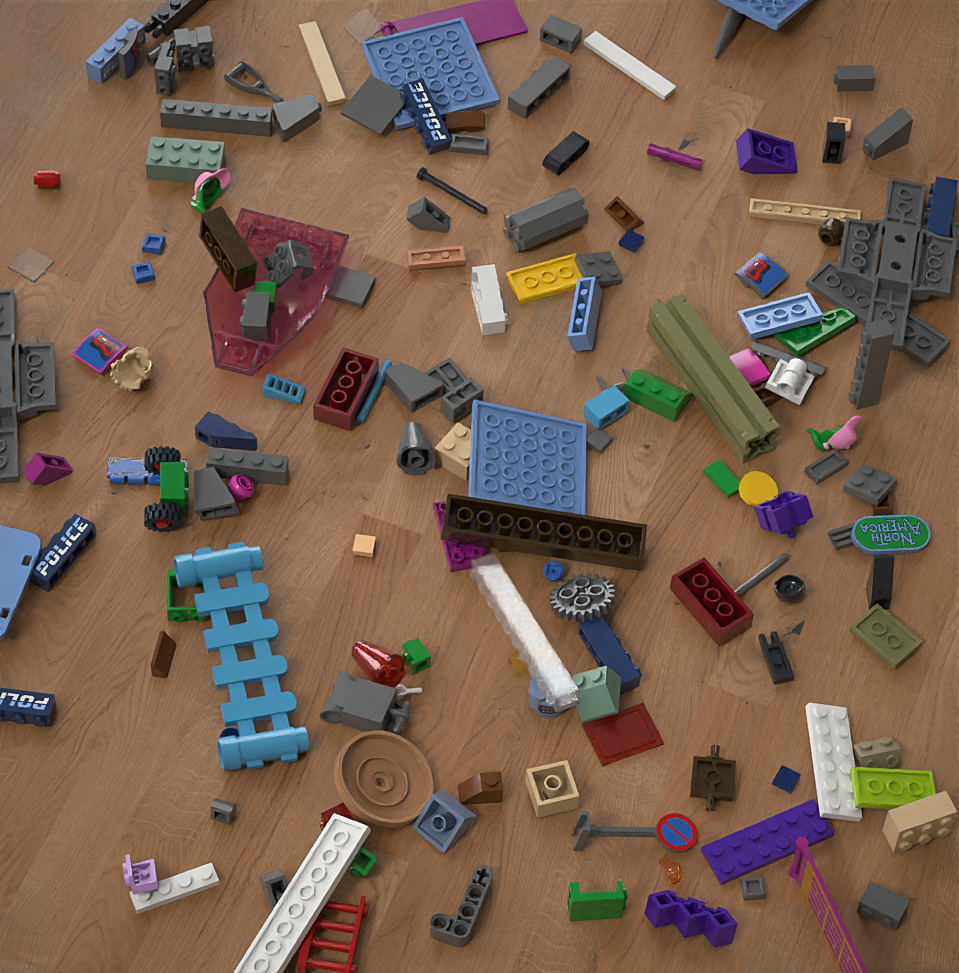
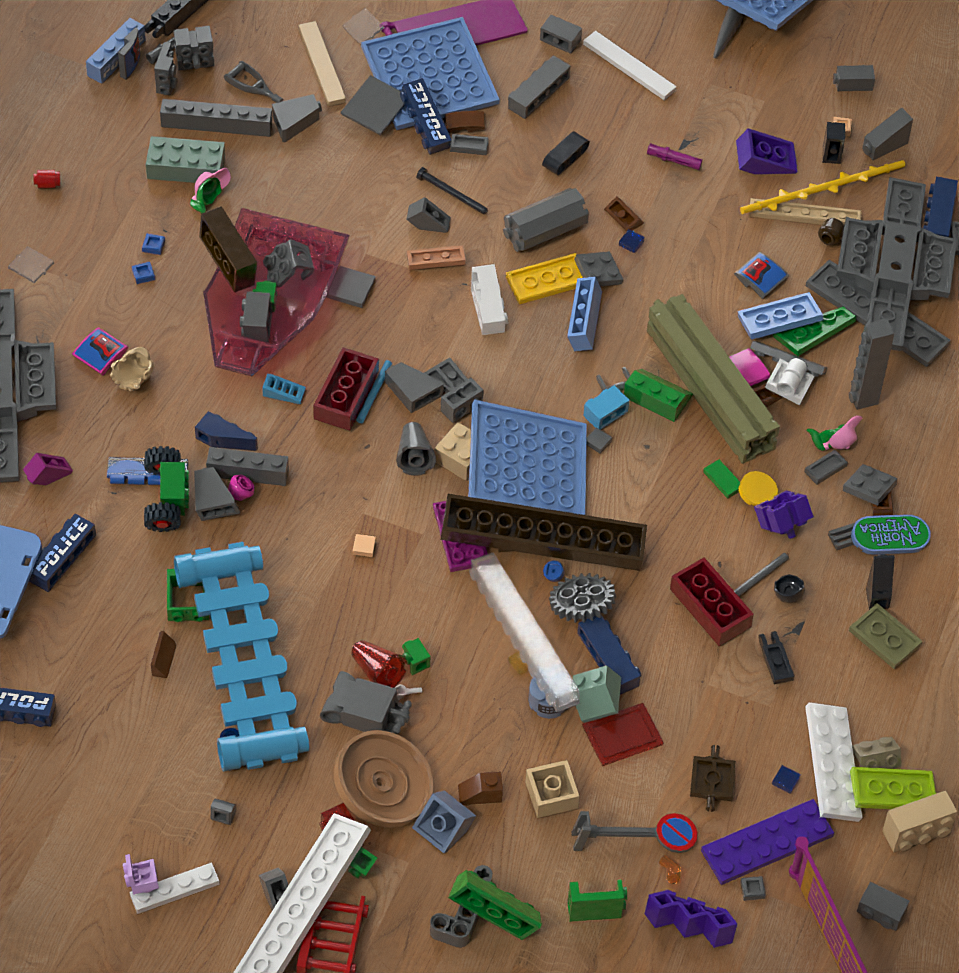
(495, 905): none -> green slope
(813, 188): none -> yellow plant

